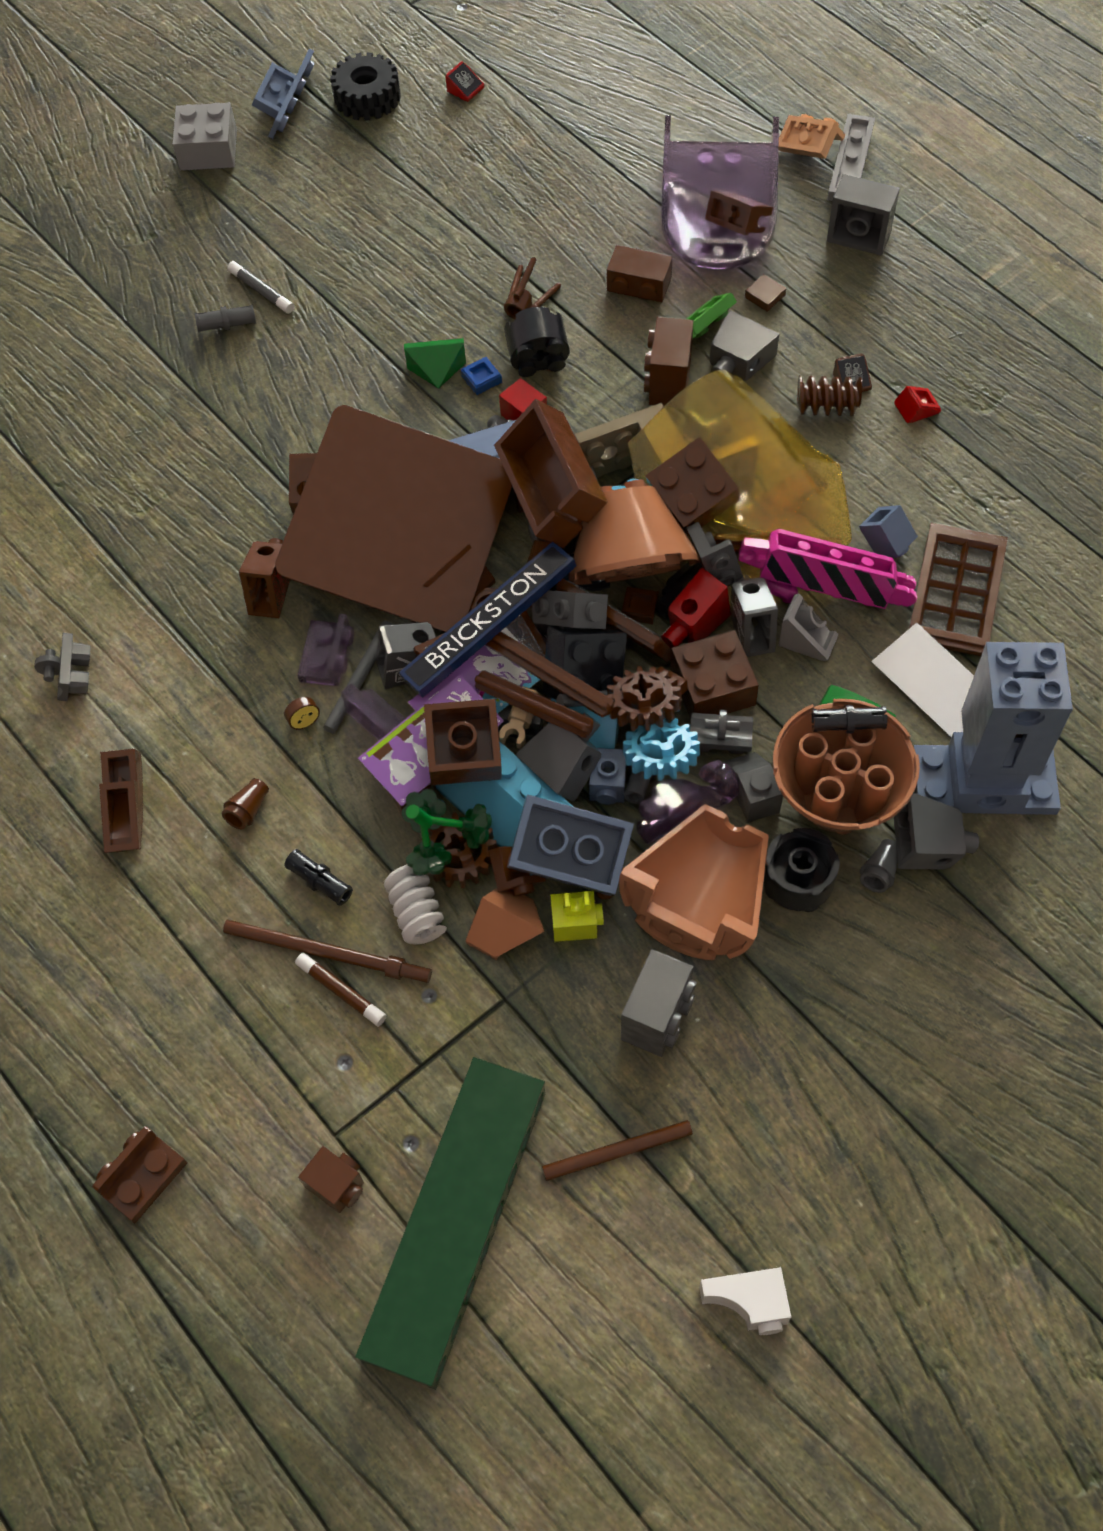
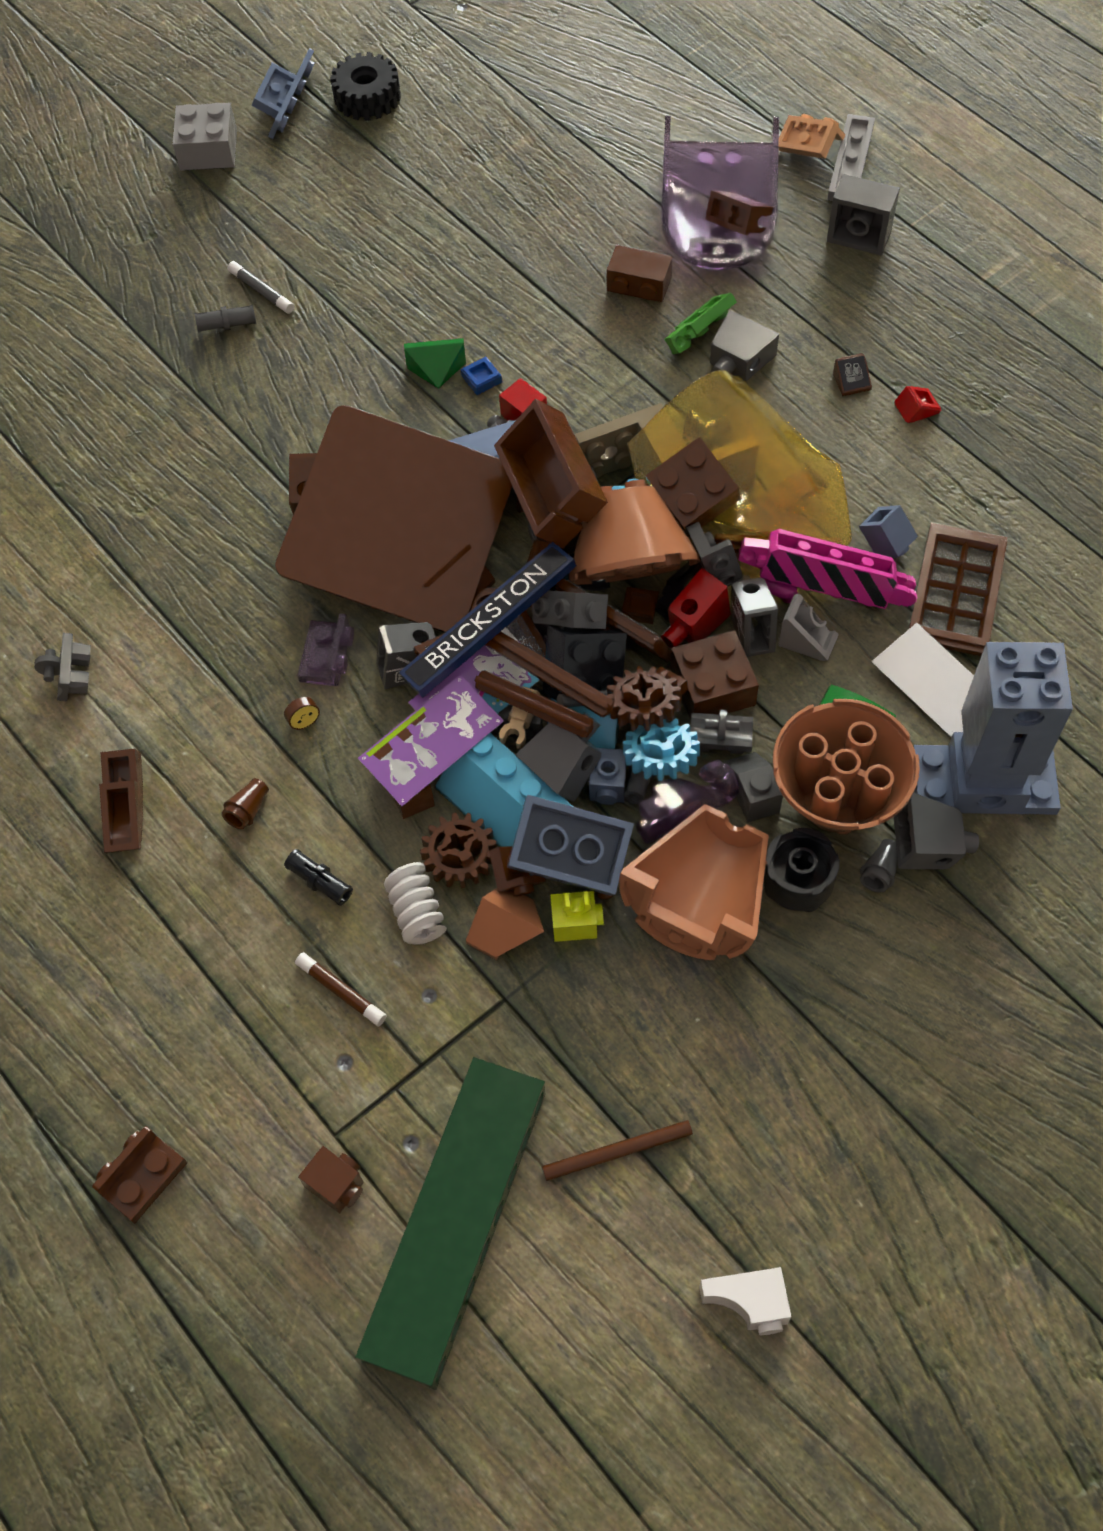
(260, 570): reddish brown torso -> none
(357, 680): dark grey bar -> none
(371, 711): bracket -> none
(393, 966): reddish brown bar -> none
(425, 813): dark green plant -> none
(462, 741): reddish brown brick -> none
(463, 82): slope -> none
(519, 297): reddish brown plant -> none
(537, 341): black brick -> none
(657, 1004): dark grey brick -> none
(668, 360): reddish brown brick -> none
(765, 292): tile -> none
(829, 395): reddish brown piece -> none
(849, 719): black pin -> none

